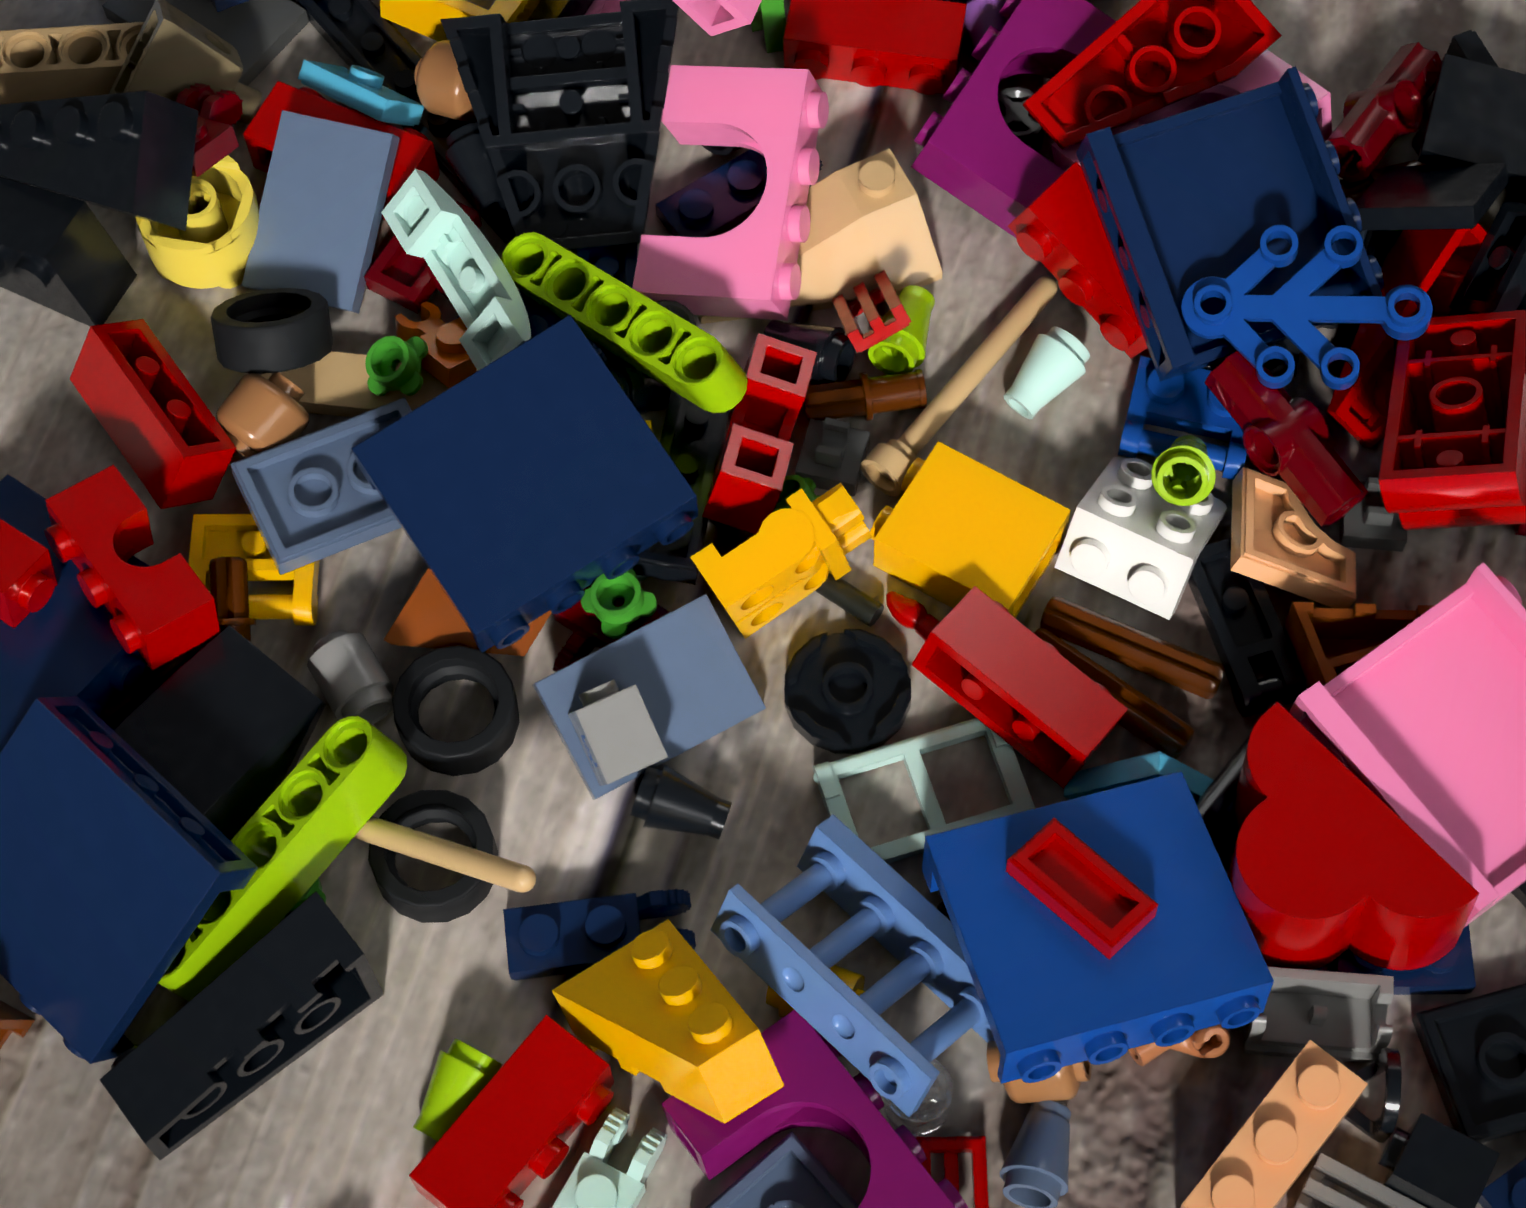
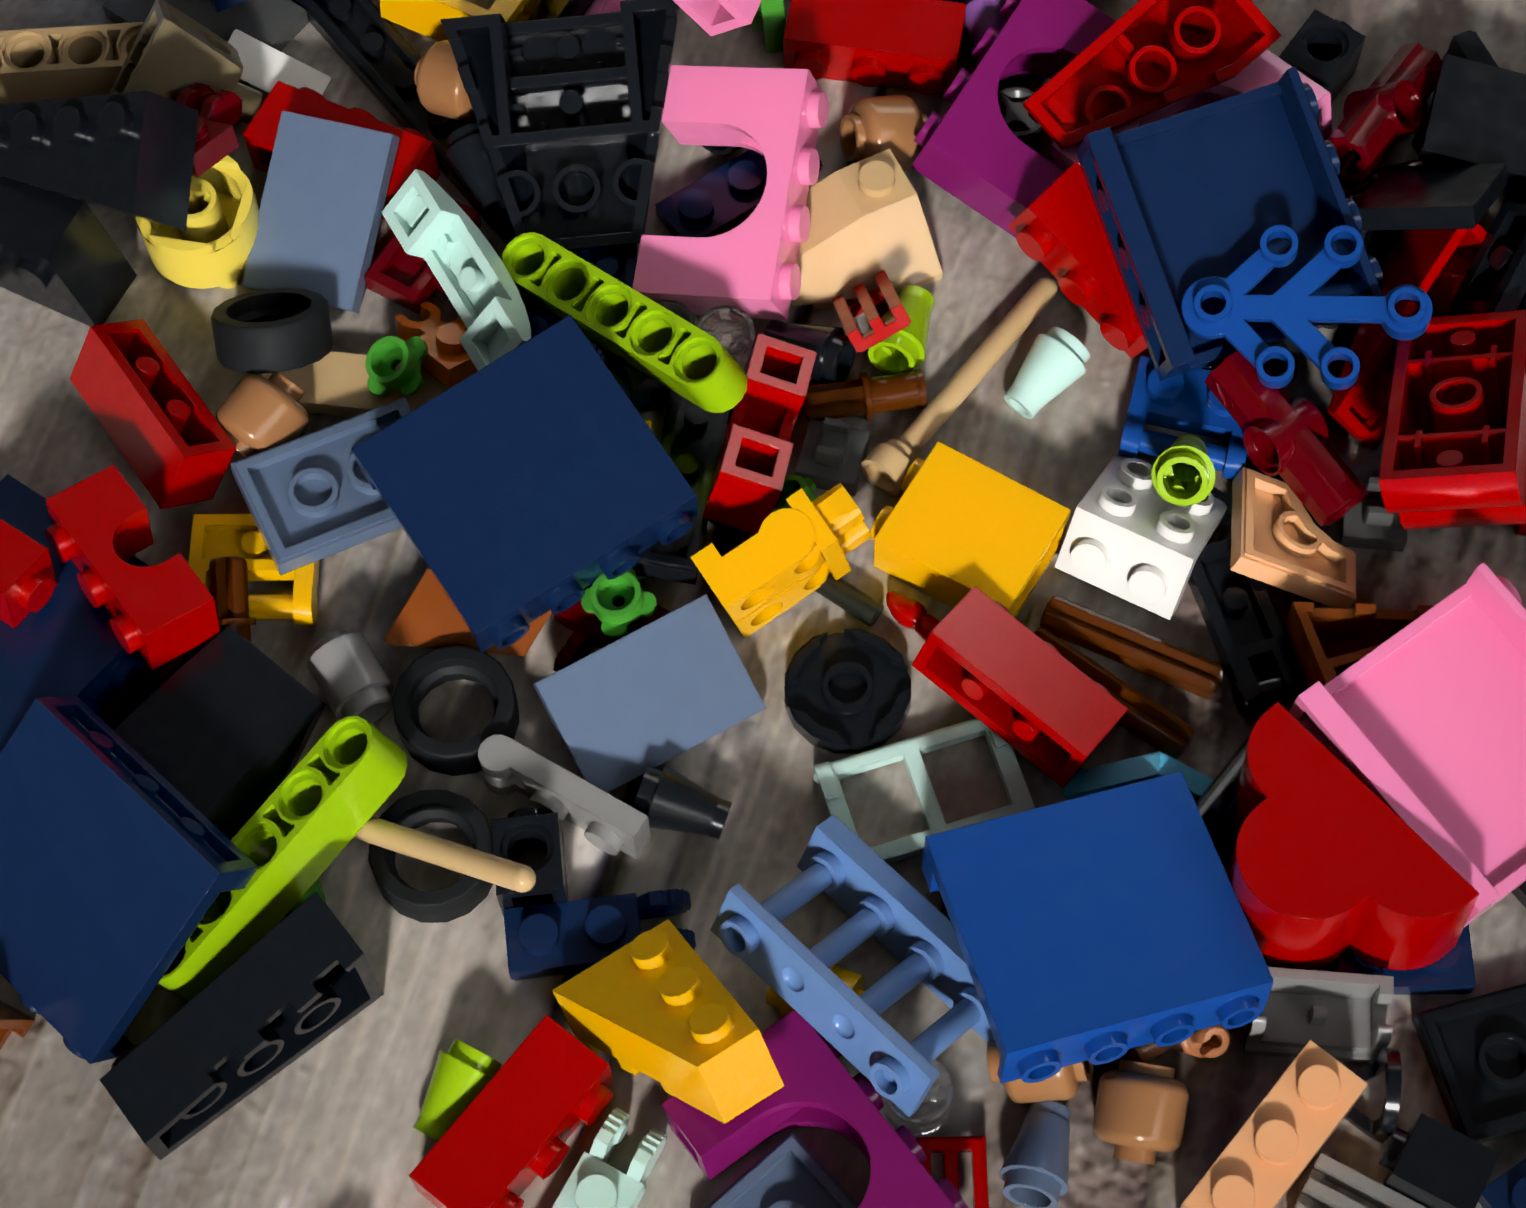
(267, 65): none -> white sticker
(362, 91): medium azure plate -> none
(532, 830): none -> black brick
(606, 820): none -> light grey plate
(616, 732): light grey brick -> none
(730, 327): none -> clear wheel
(882, 124): none -> medium nougat head
(1081, 888): red tile -> none
(1140, 1111): none -> medium nougat head
(1325, 51): none -> black brick

